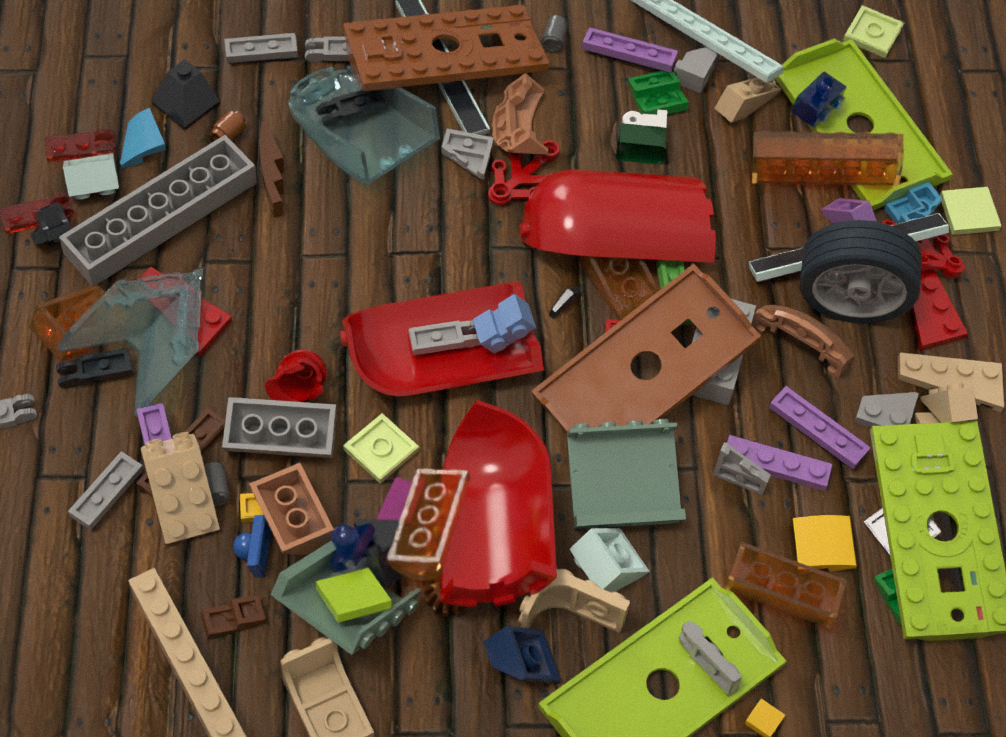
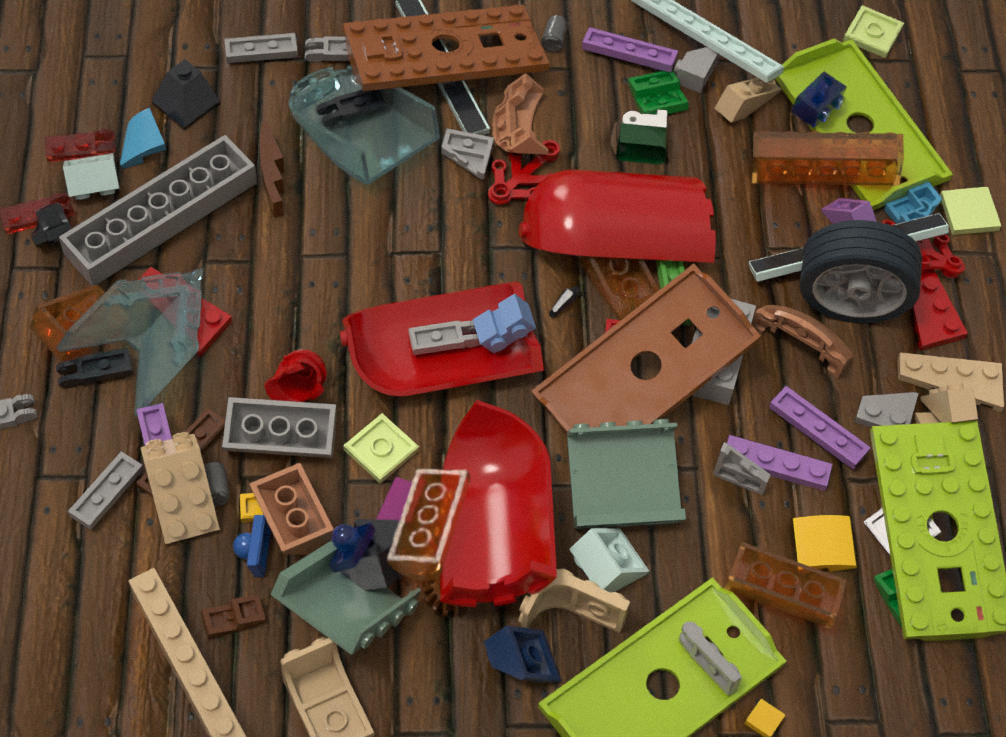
(229, 124): dark orange brick -> none
(353, 595): lime tile -> none

